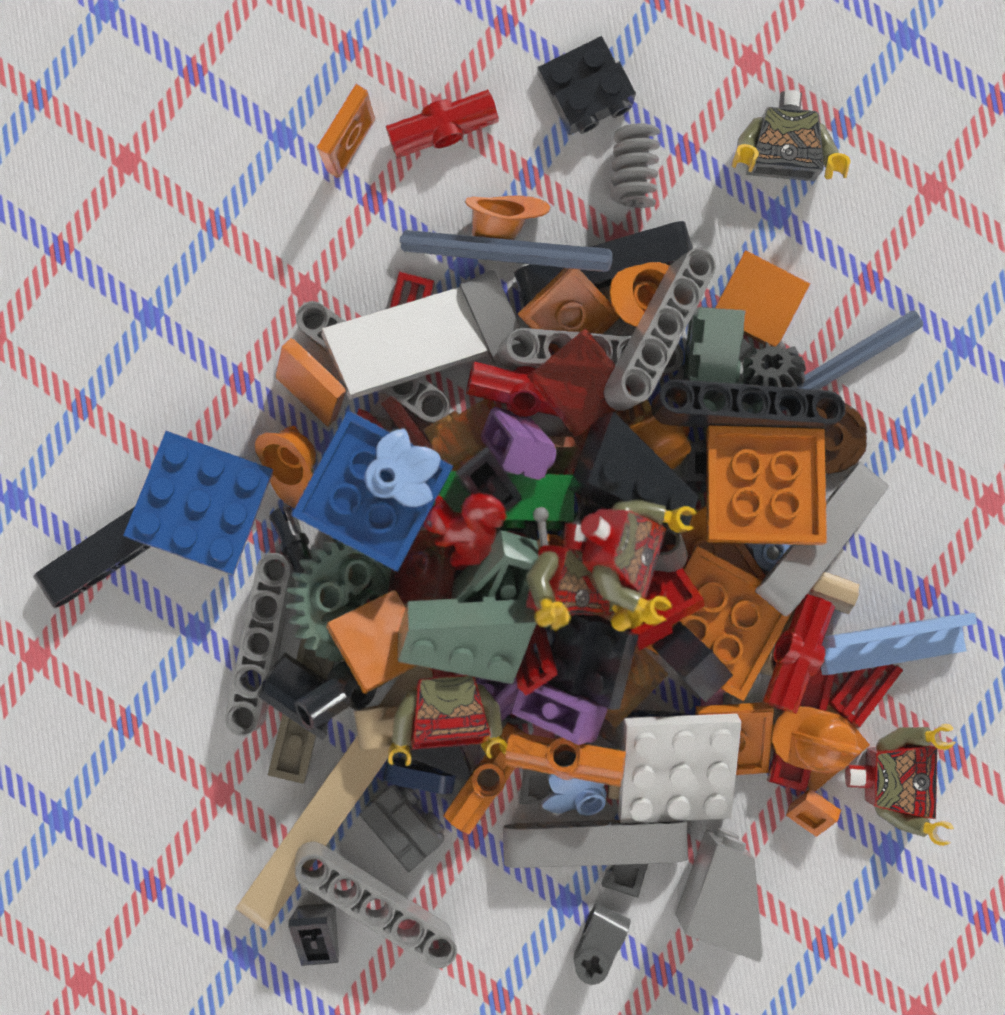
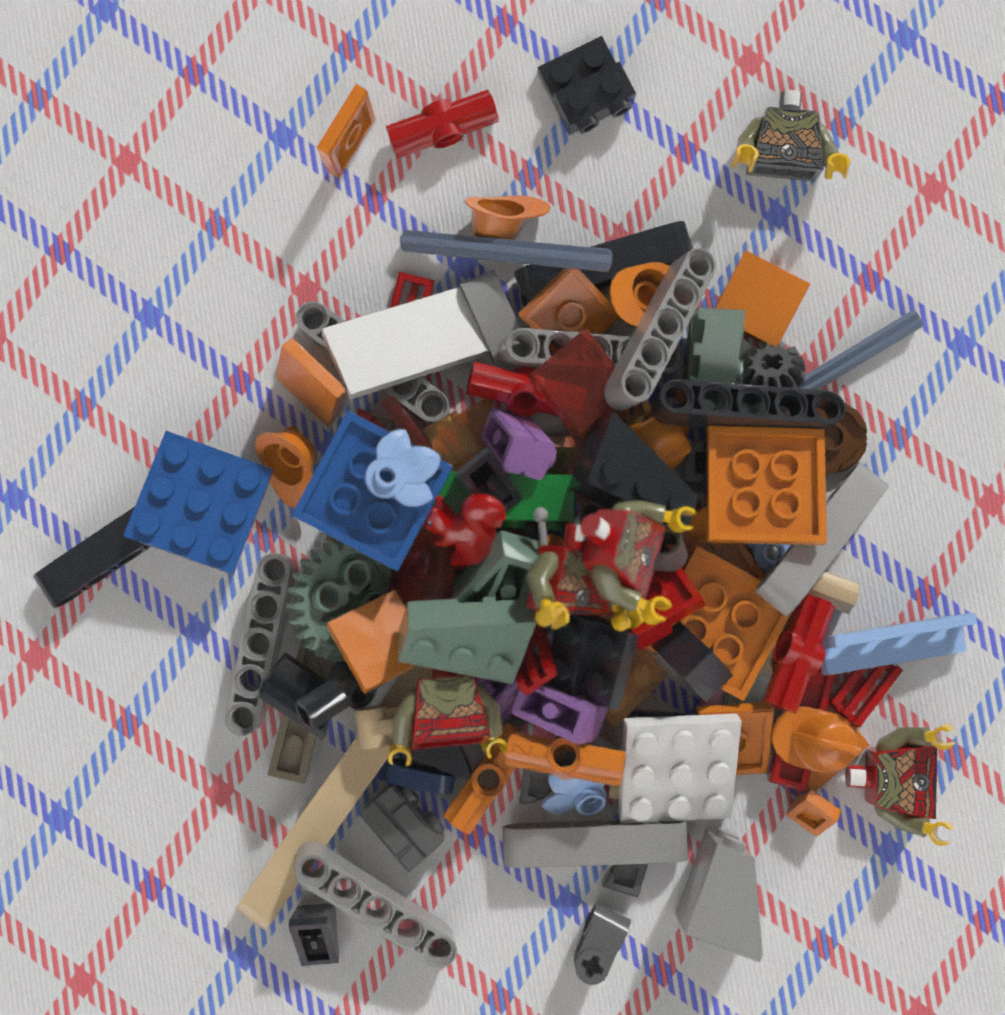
(293, 541): black pin -> none
(632, 165): light grey piece -> none

